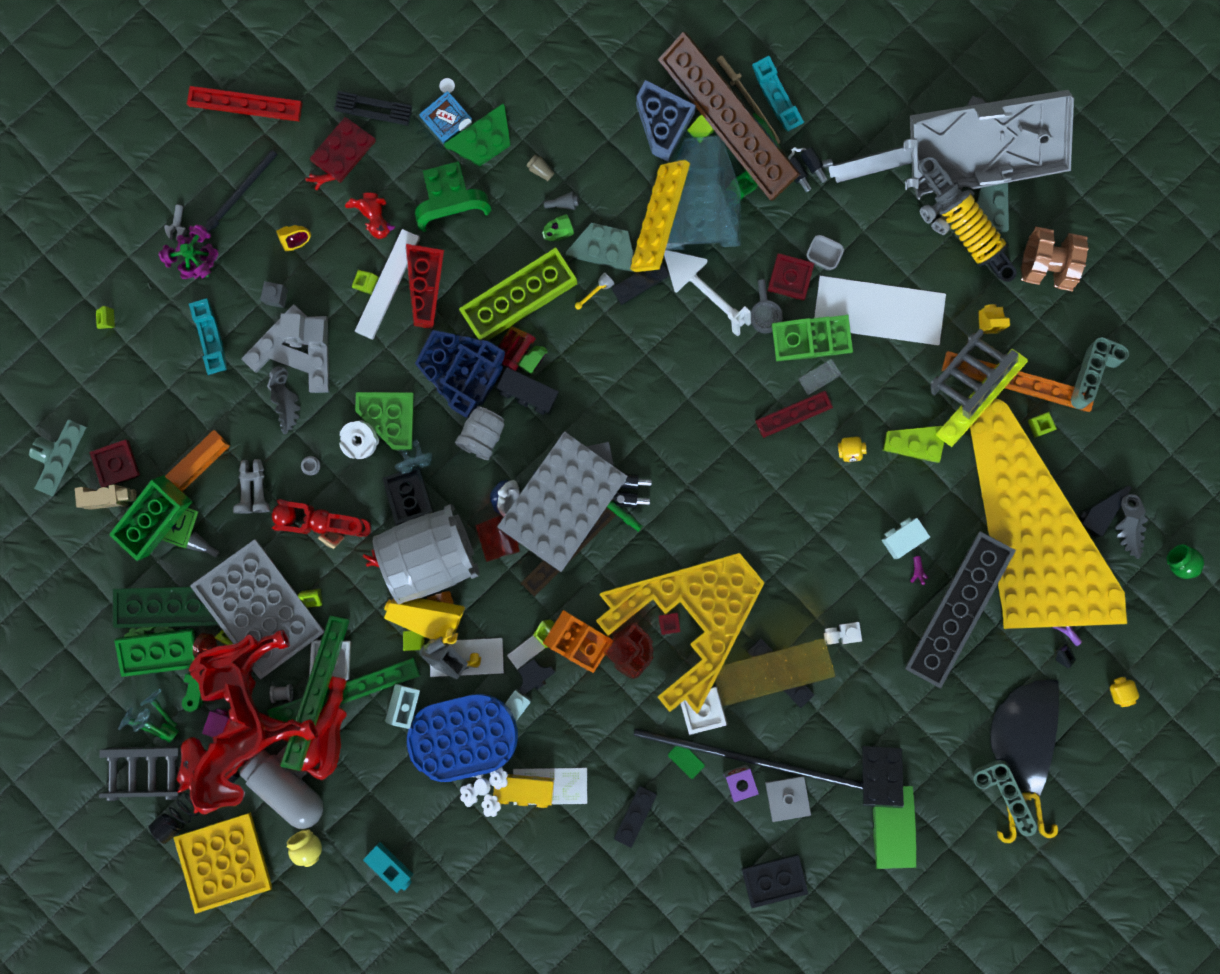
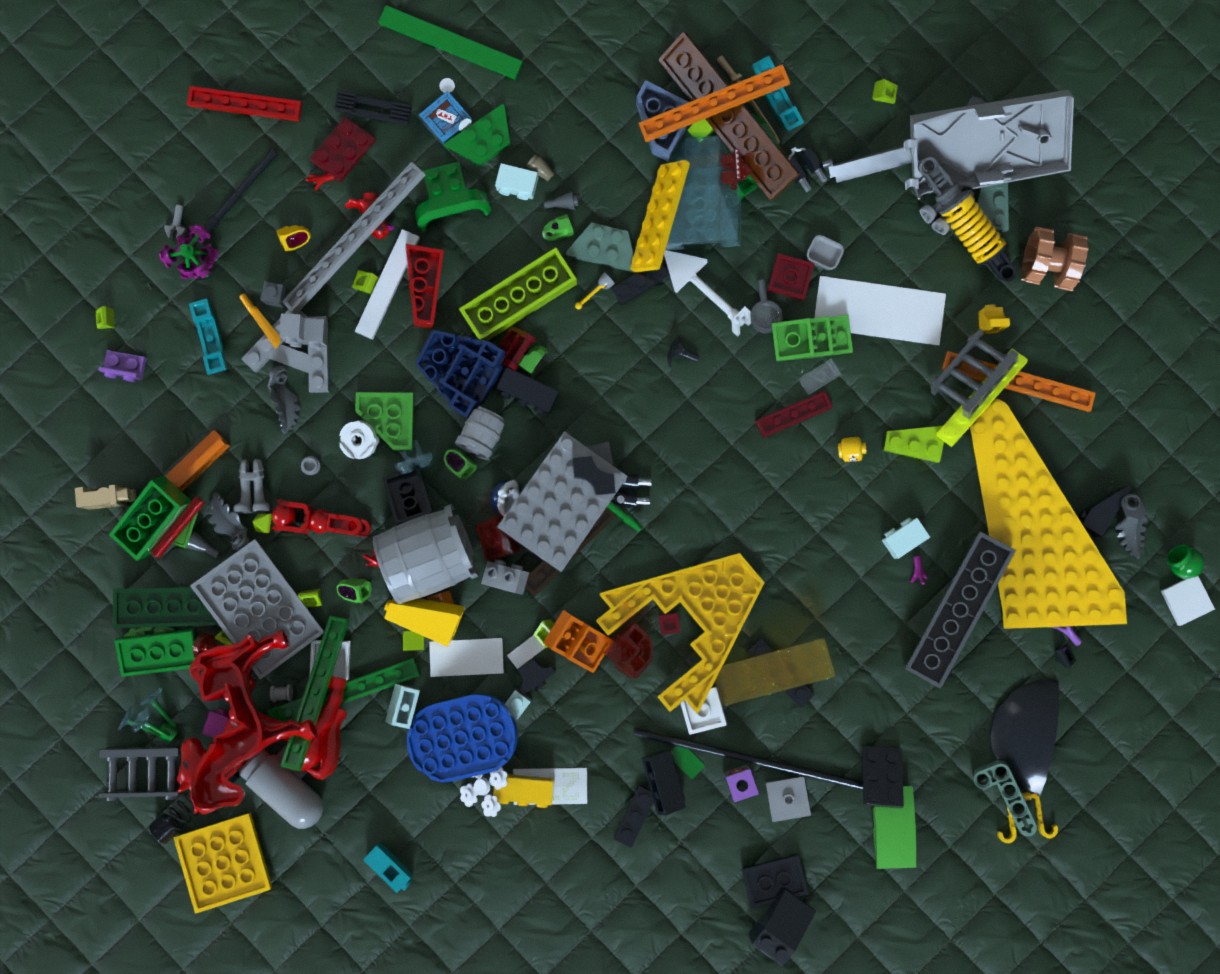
(56, 456): sand green plate -> none
(114, 463): dark red plate -> none
(124, 365): none -> medium lavender bracket
(177, 527): none -> red axle
(193, 698): green leg -> none
(227, 522): none -> dark grey plant
(262, 522): none -> lime slope
(269, 331): none -> light orange piece
(304, 848): light yellow piece -> none
(331, 539): slope -> none
(353, 238): none -> light grey plate
(354, 589): none -> bright green rock
(445, 658): dark grey torso -> none
(450, 42): none -> green tile
(459, 463): none -> rock
(504, 577): none -> light grey brick
(516, 182): none -> light aqua brick
(585, 469): none -> black tile
(664, 782): none -> black brick
(678, 349): none -> black plant
(714, 103): none -> orange plate
(737, 169): none -> clear red hips
(782, 927): none -> black slope
(848, 633): white plate -> none
(885, 91): none -> lime slope
(1041, 424): lime slope -> none
(1100, 359): sand green beam -> none
(1124, 692): yellow head -> none
(1187, 600): none -> white tile

